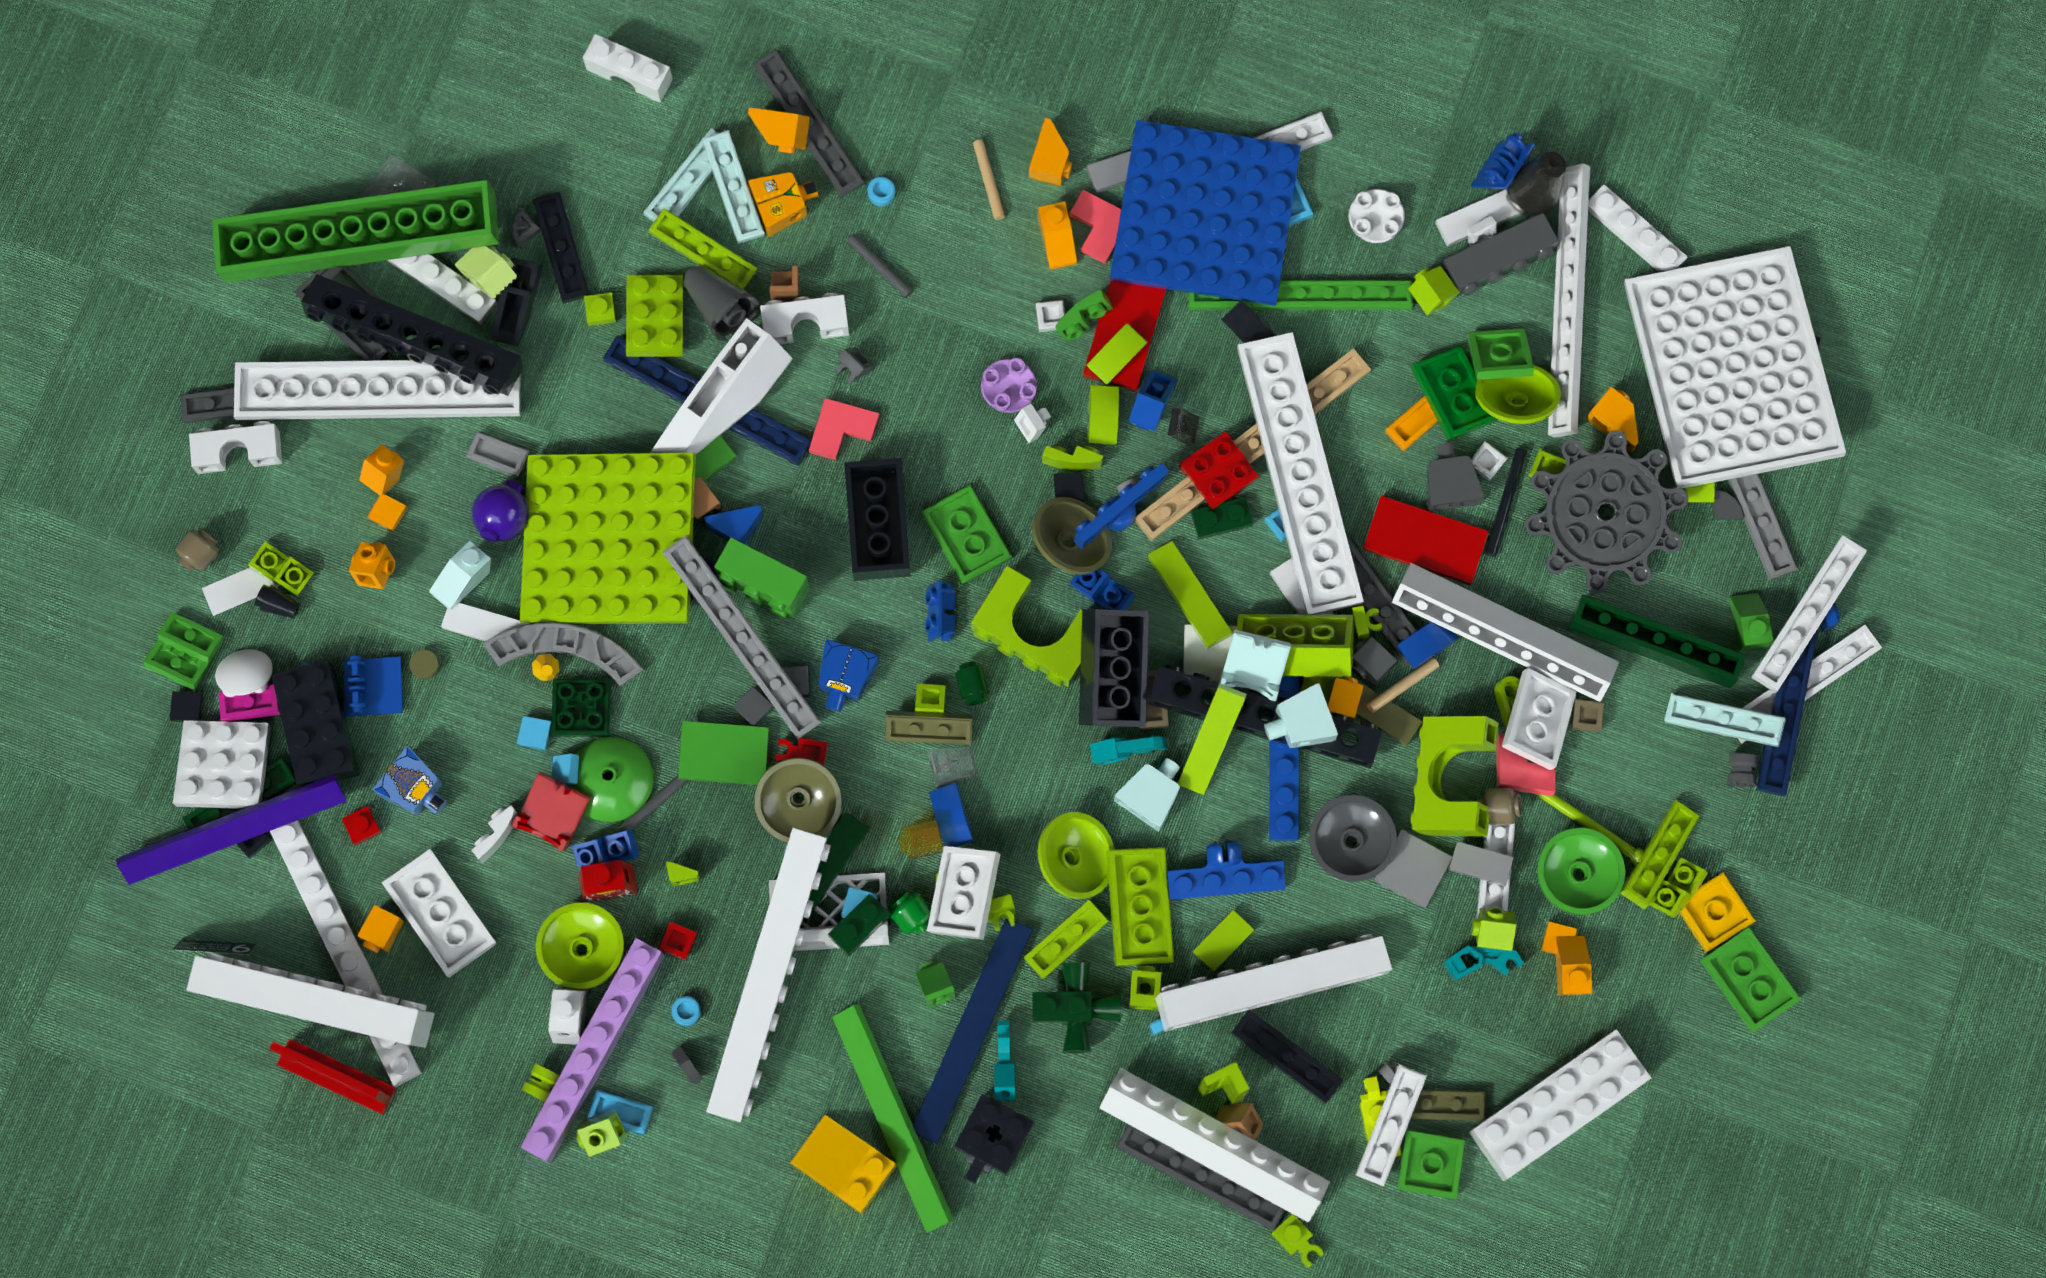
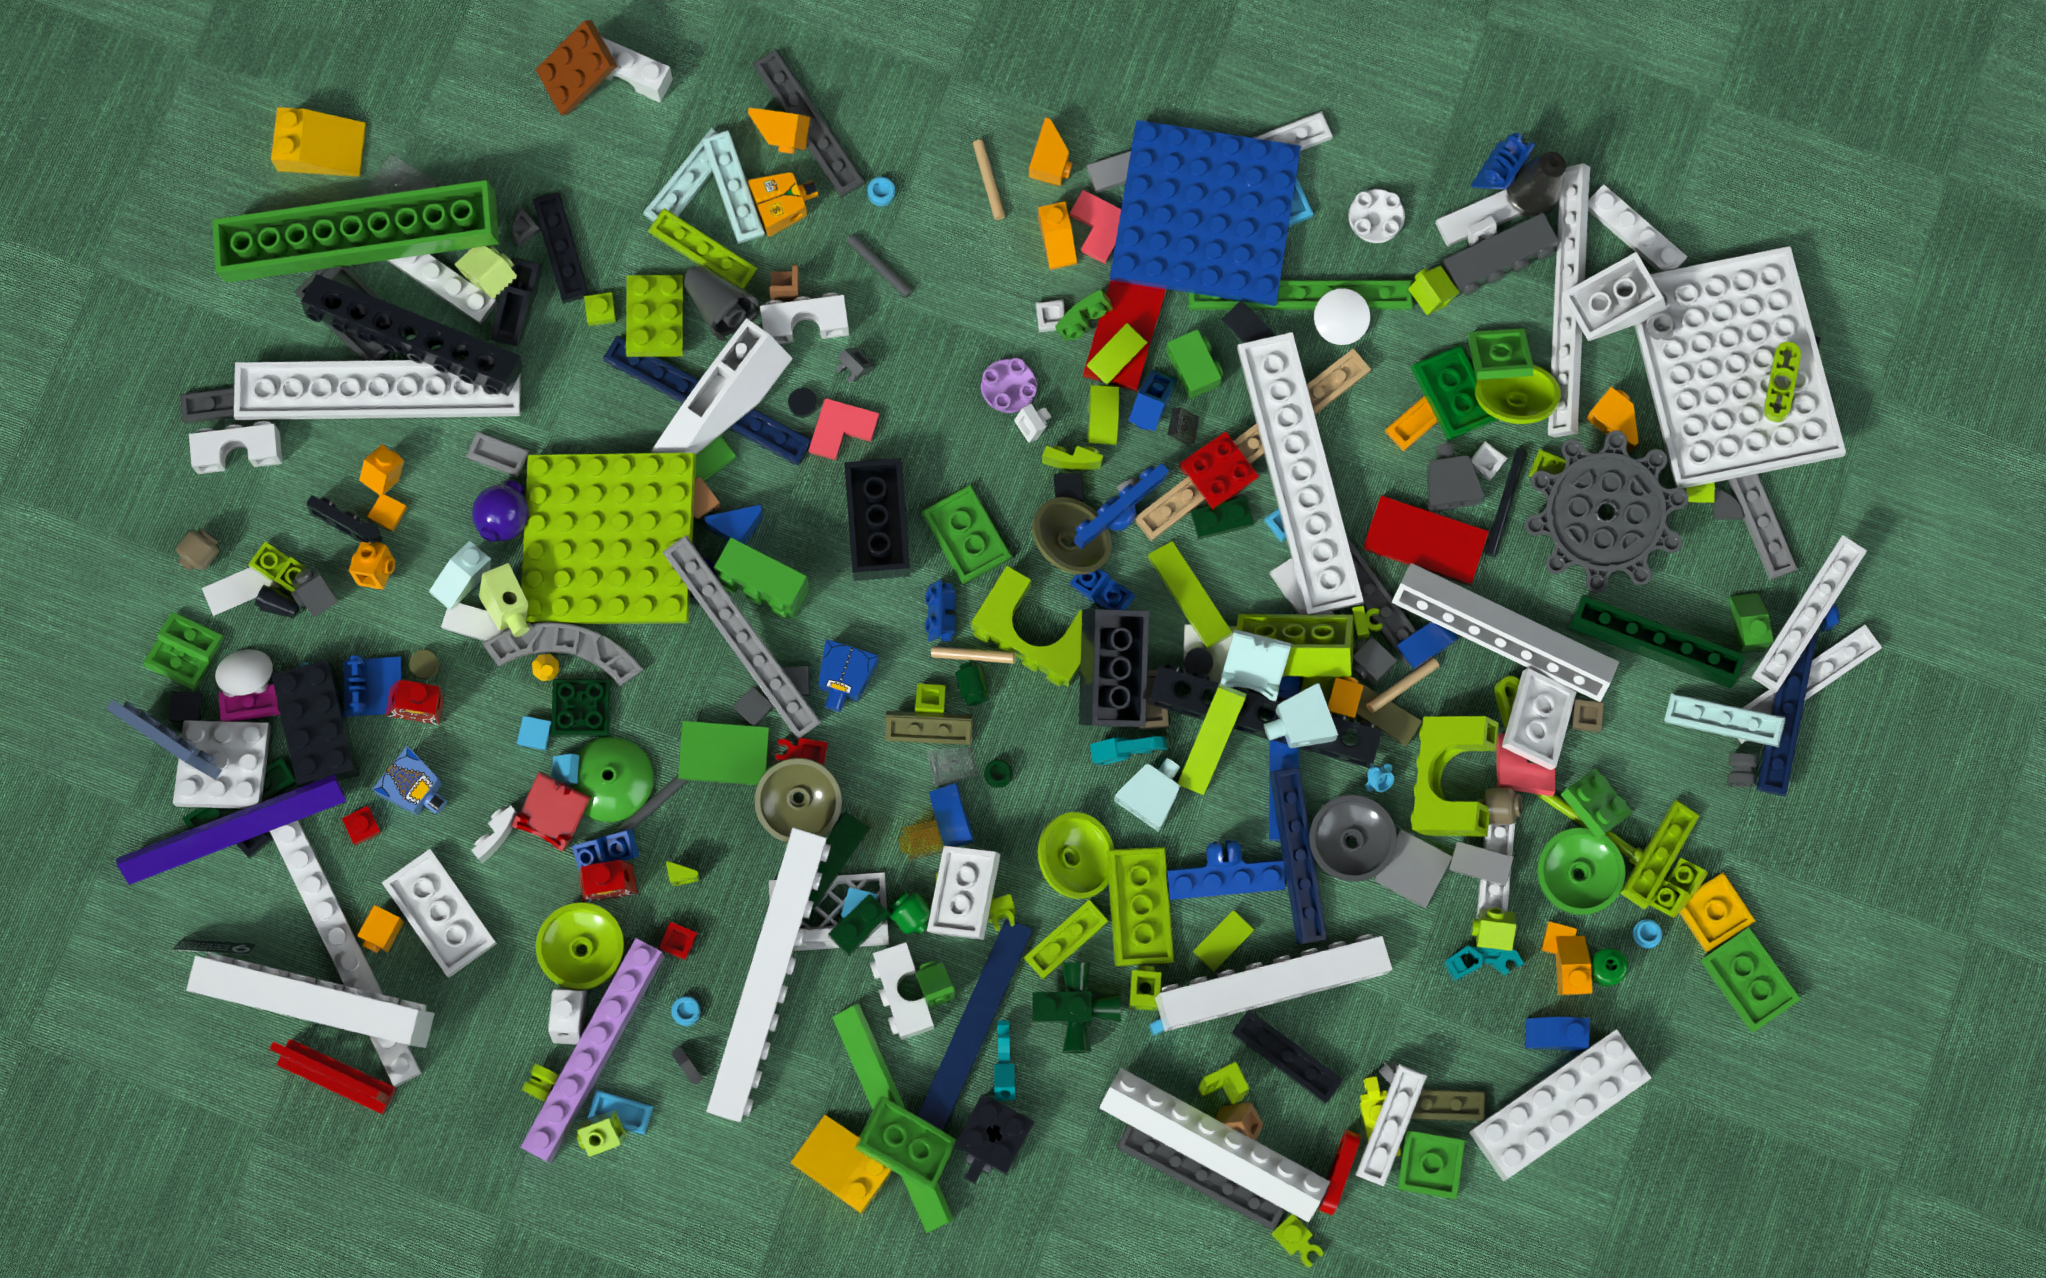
(165, 737): none -> sand blue plate
(312, 591): none -> dark grey brick
(317, 143): none -> yellow slope
(345, 522): none -> black hinge
(415, 702): none -> red torso
(504, 600): none -> yellowish green torso
(576, 67): none -> dark orange plate
(802, 402): none -> black tile
(906, 1144): none -> bright green tile
(908, 1016): none -> white arch
(973, 654): none -> tan bar
(998, 773): none -> dark green plate
(1194, 364): none -> bright green brick
(1198, 661): none -> black tile
(1297, 855): none -> dark blue tile
(1339, 1171): none -> red beam
(1342, 316): none -> white dish
(1380, 778): none -> medium azure plate
(1557, 1033): none -> blue slope
(1596, 803): none -> bright green plate
(1608, 957): none -> green head
(1615, 298): none -> white slope
(1647, 933): none -> medium azure plate
(1661, 320): none -> light grey plate
(1786, 402): none -> lime beam

